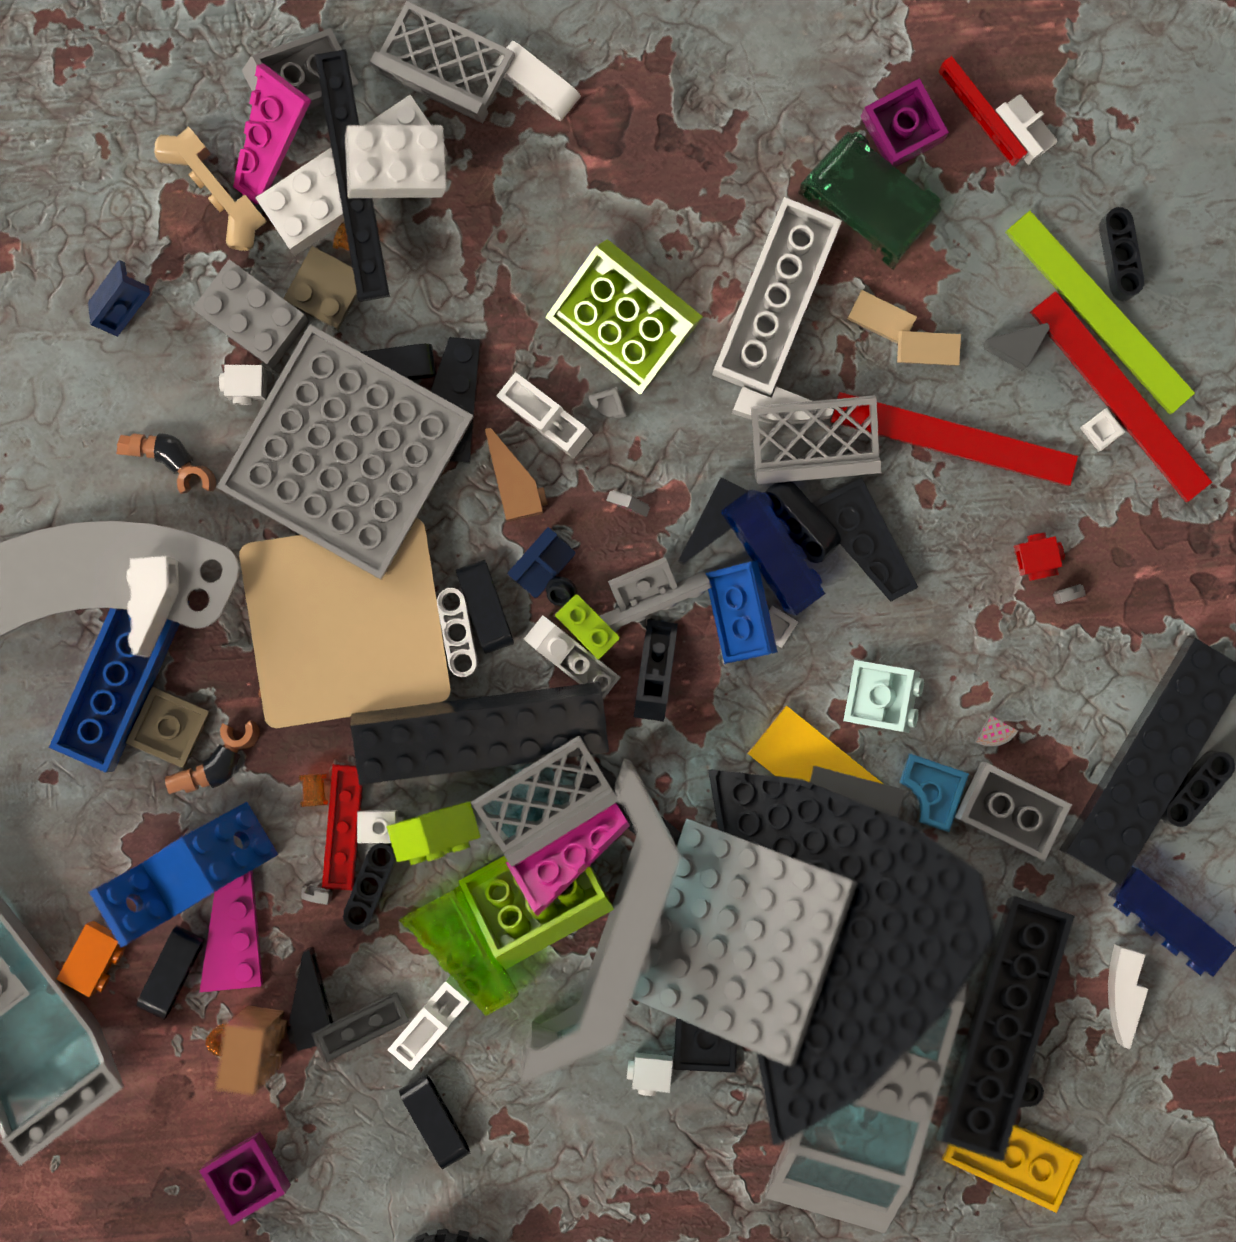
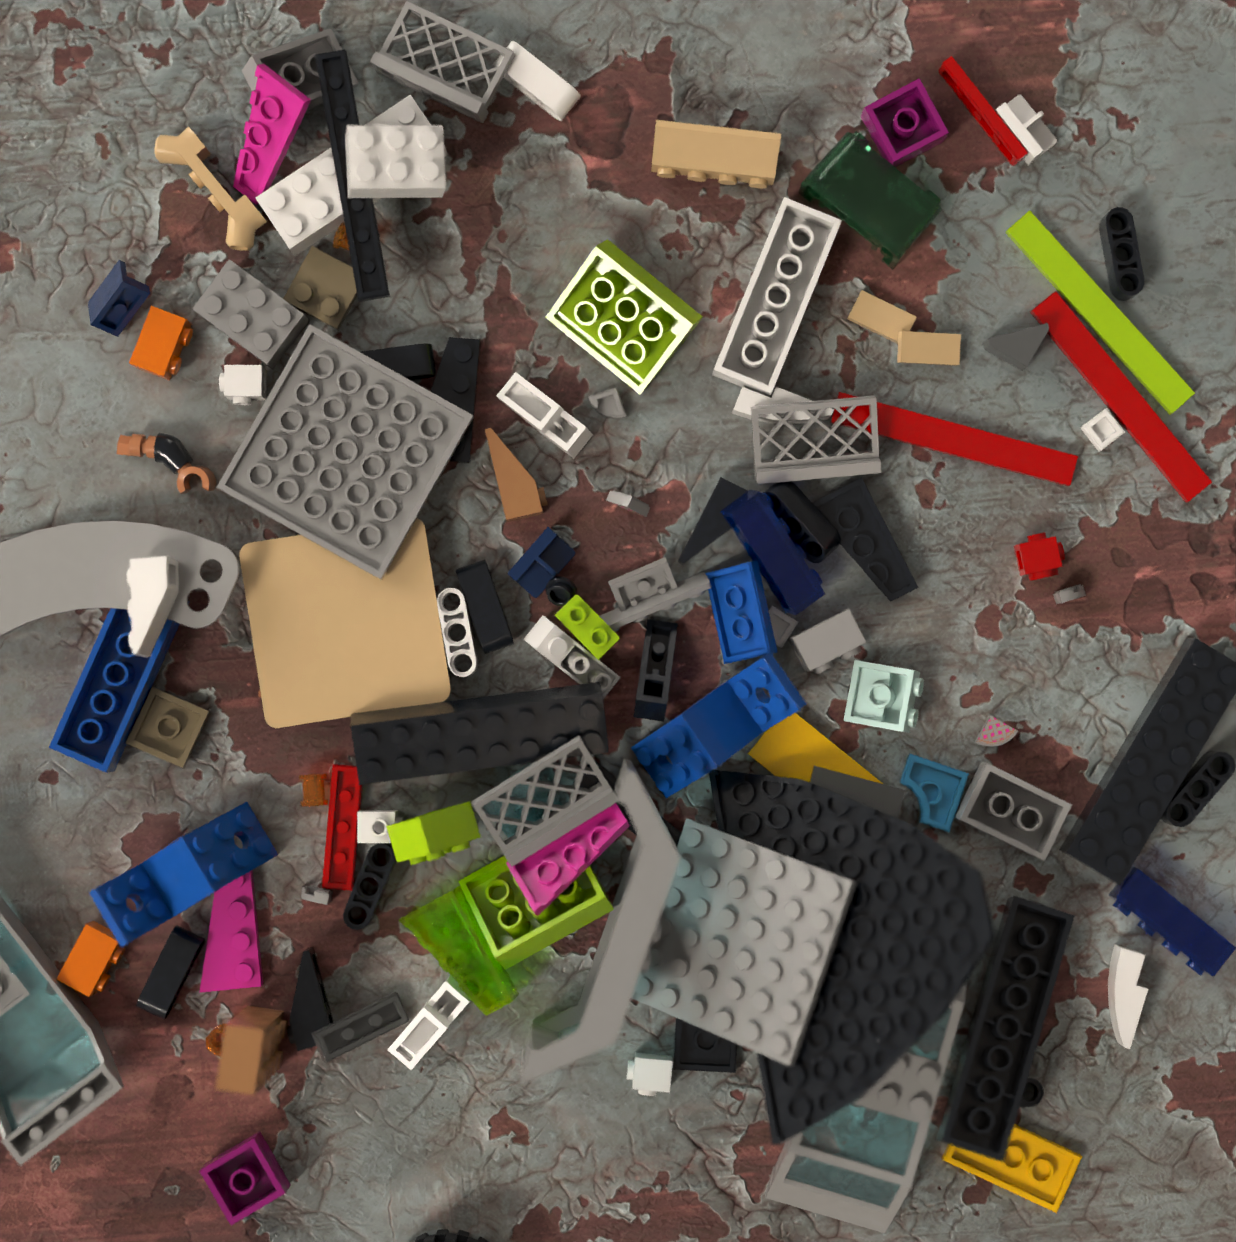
(161, 343): none -> orange brick
(219, 766): nougat piece -> none
(434, 1121): black beam -> none
(715, 153): none -> tan slope
(718, 725): none -> blue bracket
(827, 641): none -> light grey brick

